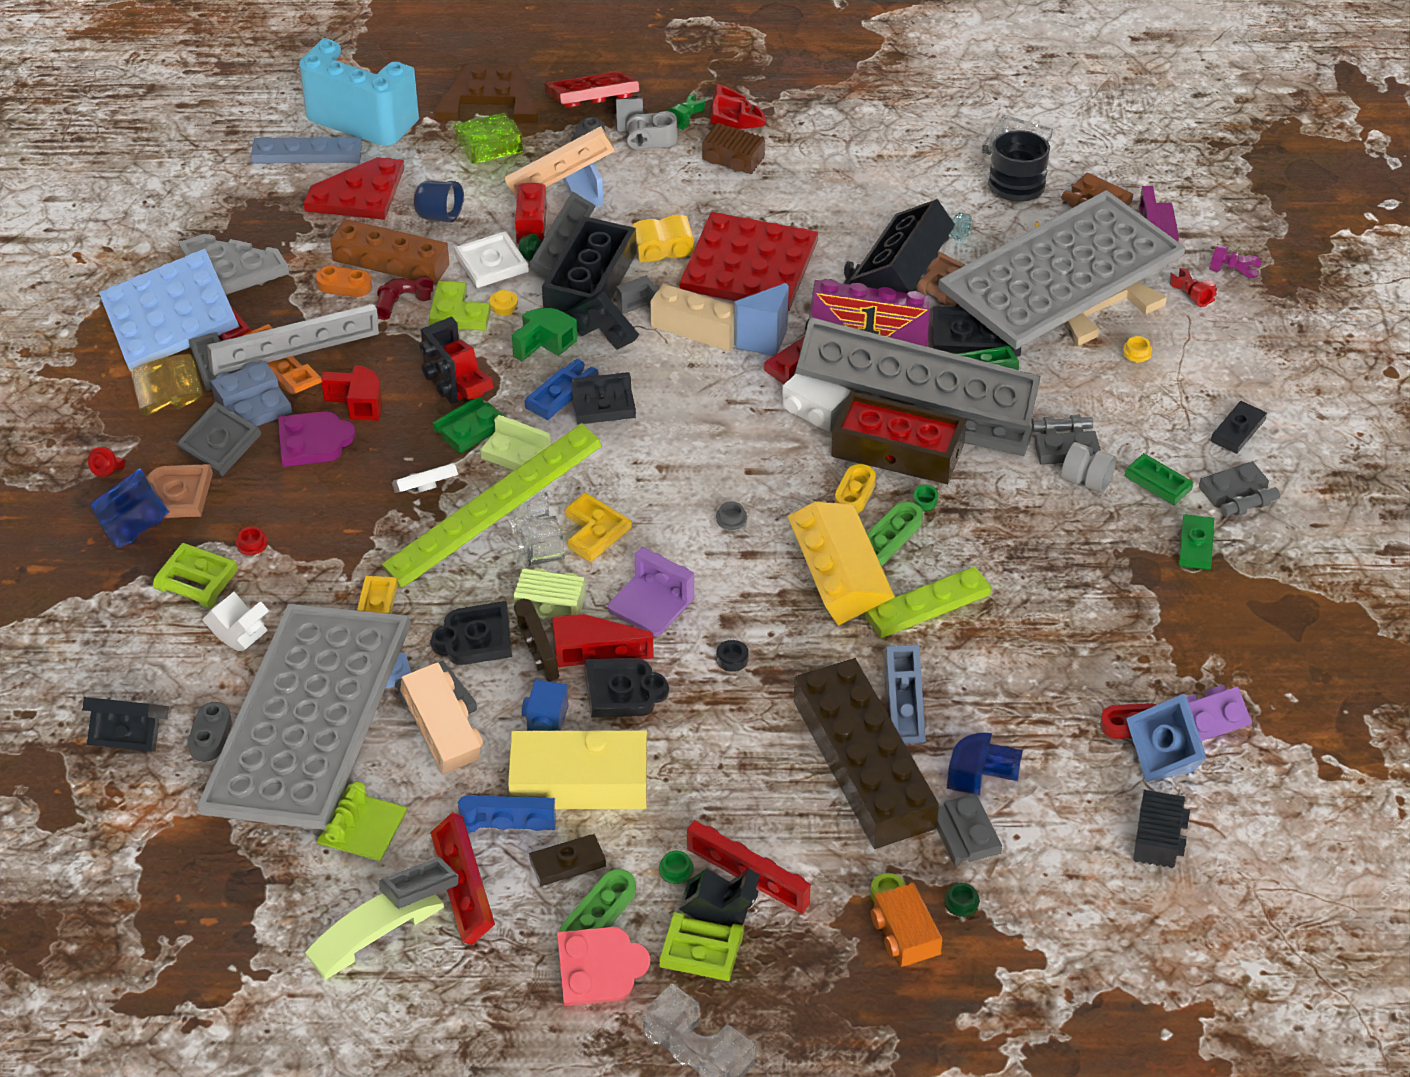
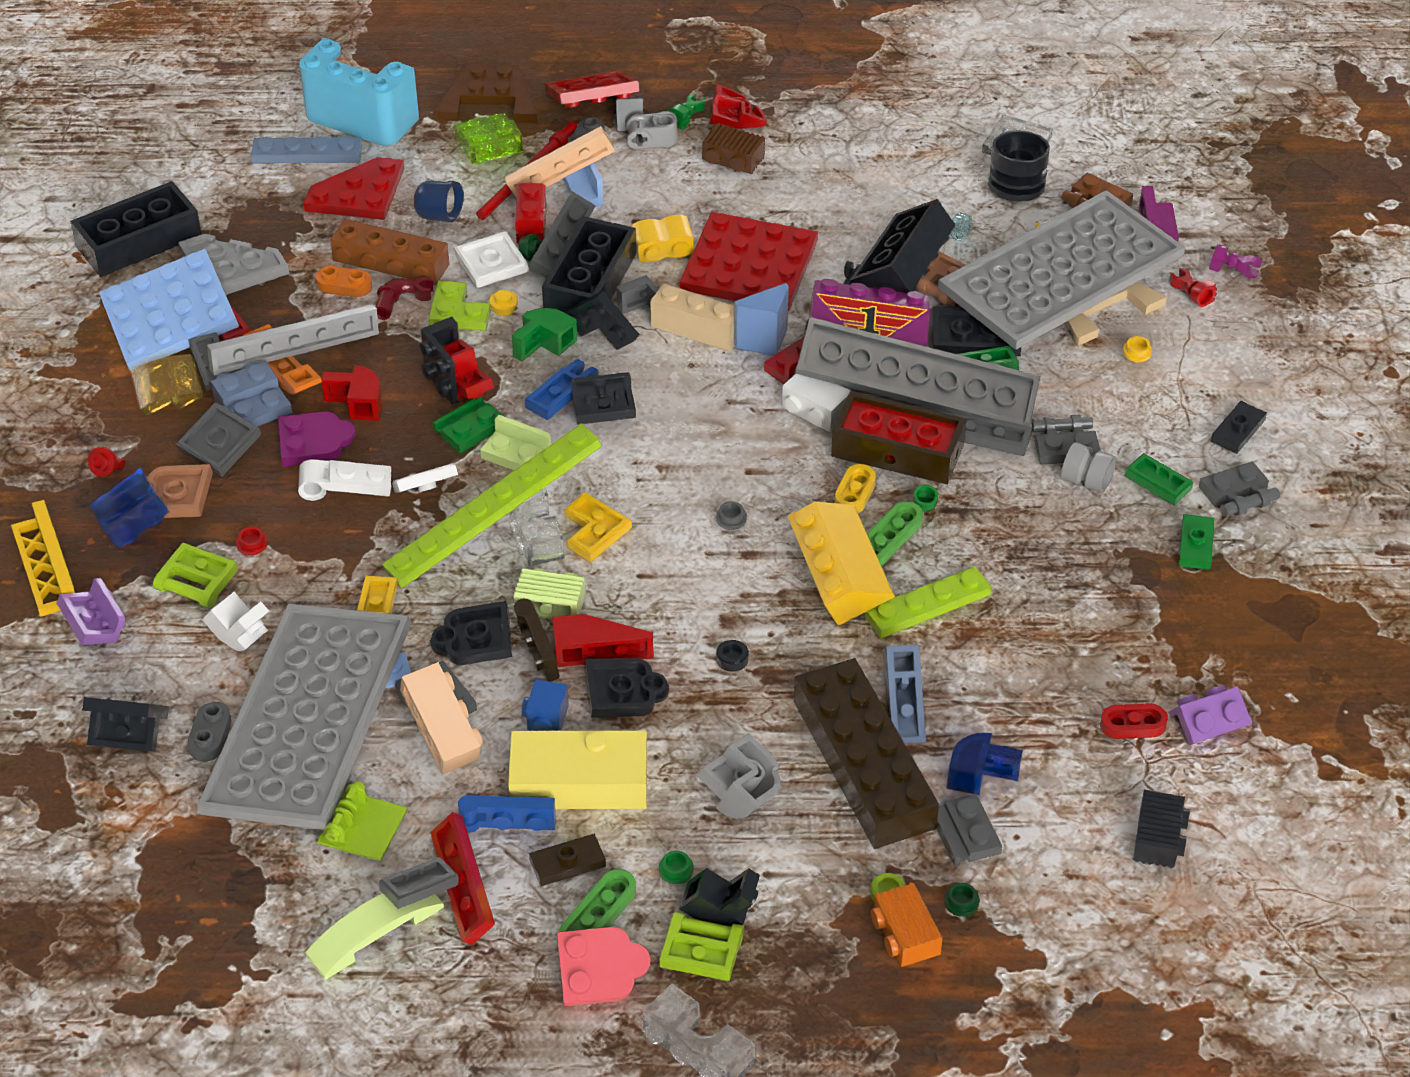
(53, 555): none -> yellow fence
(93, 614): none -> medium lavender bracket
(135, 228): none -> black brick
(342, 476): none -> white plate
(556, 141): none -> red bar
(654, 594): medium lavender bracket -> none
(736, 858): red plate -> none
(742, 777): none -> light grey brick
(1167, 739): medium blue slope -> none

